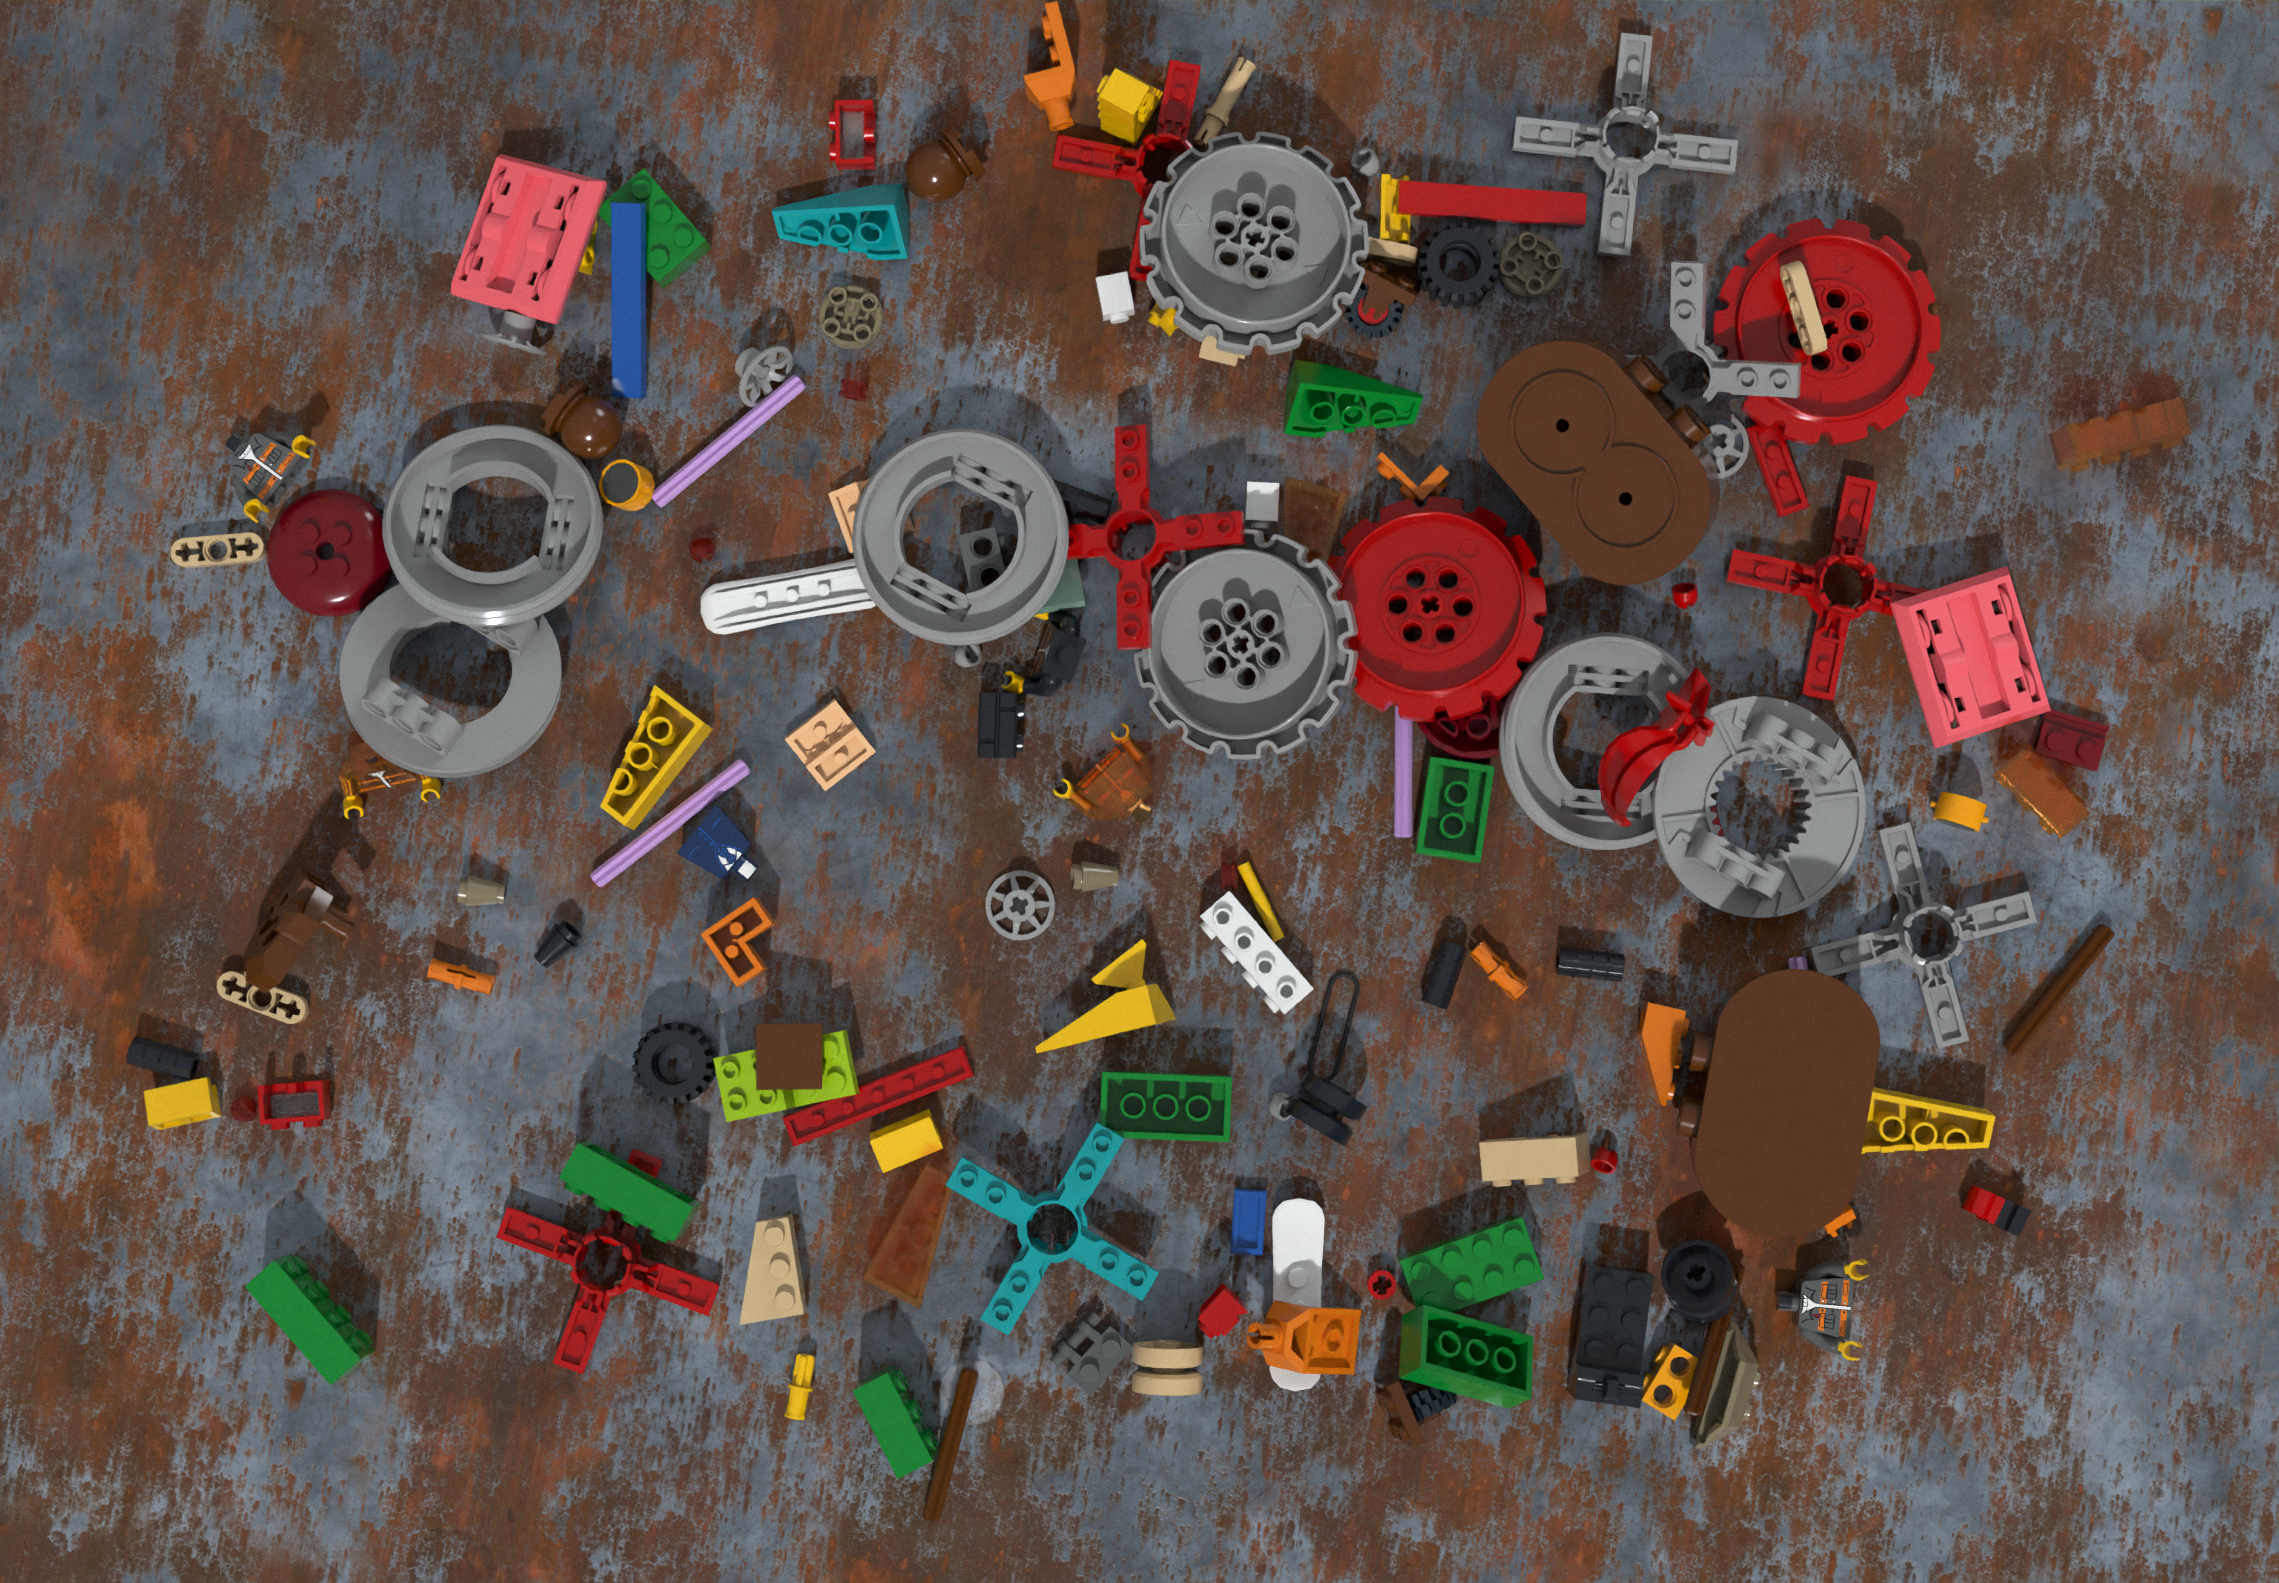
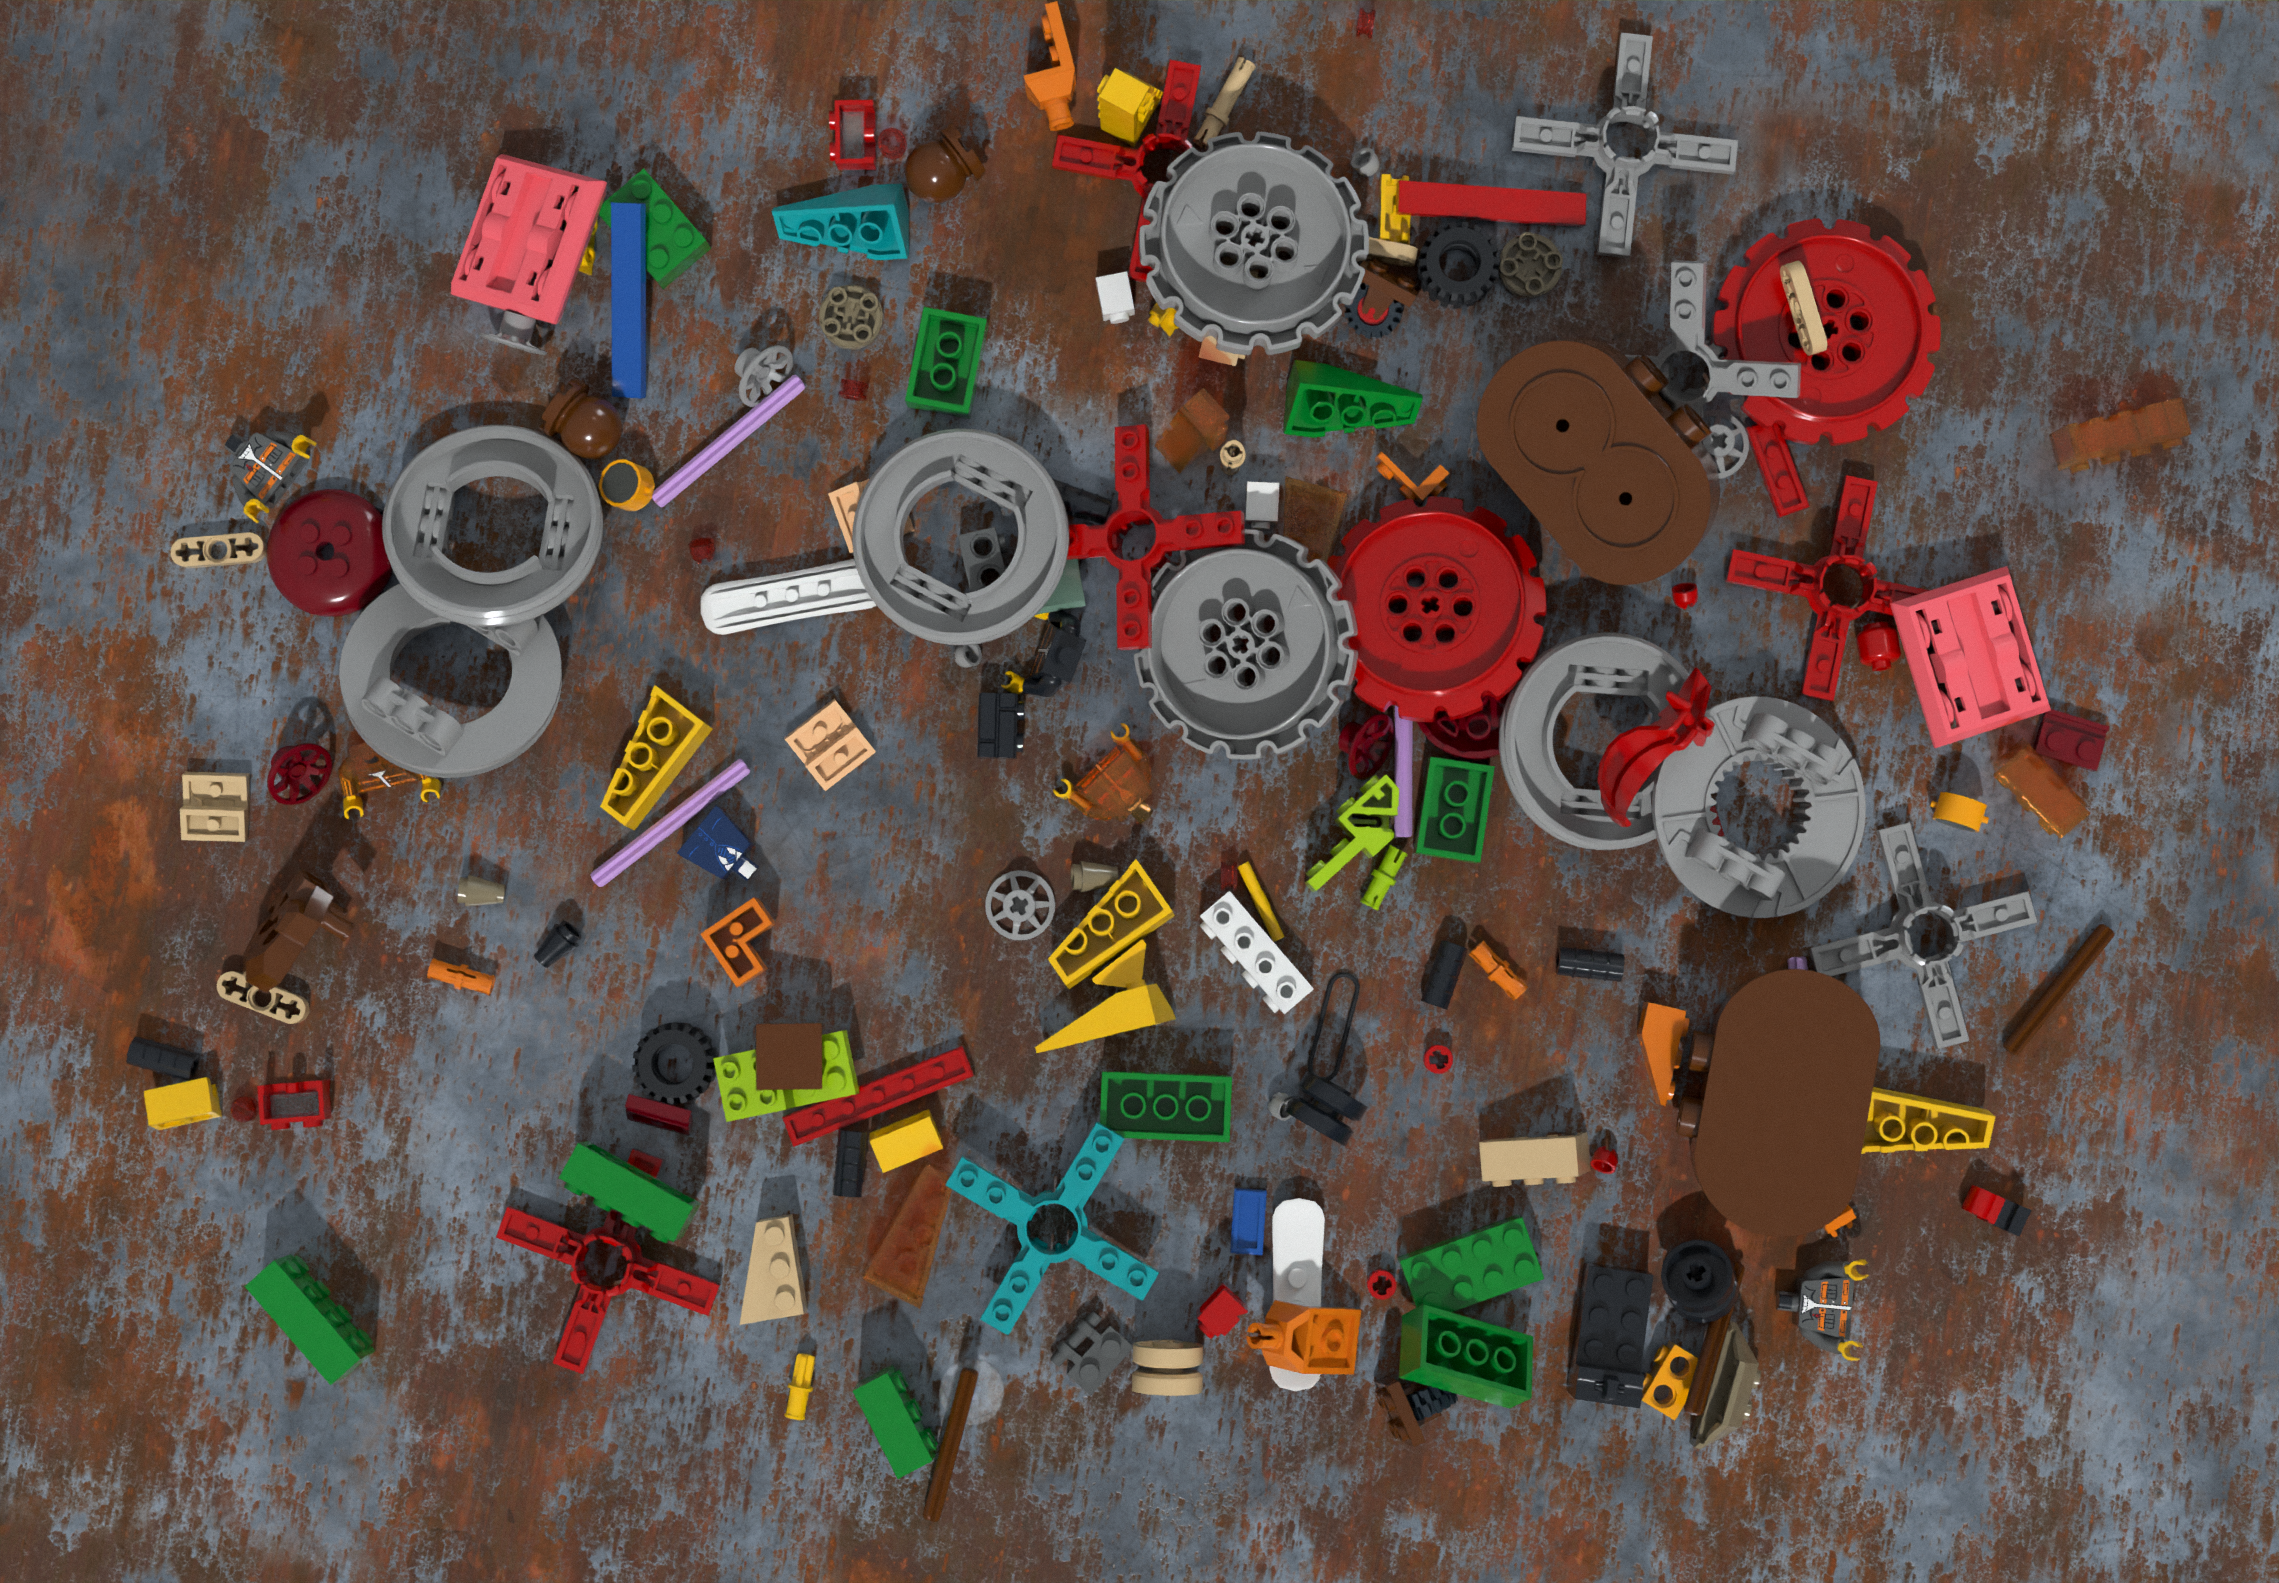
(215, 806): none -> tan slope
(296, 769): none -> dark red wheel
(659, 1115): none -> dark red plate
(850, 1163): none -> black axle
(899, 136): none -> clear red bush
(946, 363): none -> green brick
(1112, 926): none -> yellow wedge
(1196, 428): none -> clear orange wedge
(1236, 459): none -> tan pin
(1362, 741): none -> dark red wheel
(1365, 23): none -> clear red bush
(1378, 800): none -> lime piece
(1383, 877): none -> lime pin
(1443, 1051): none -> red bush
(1878, 646): none -> red head

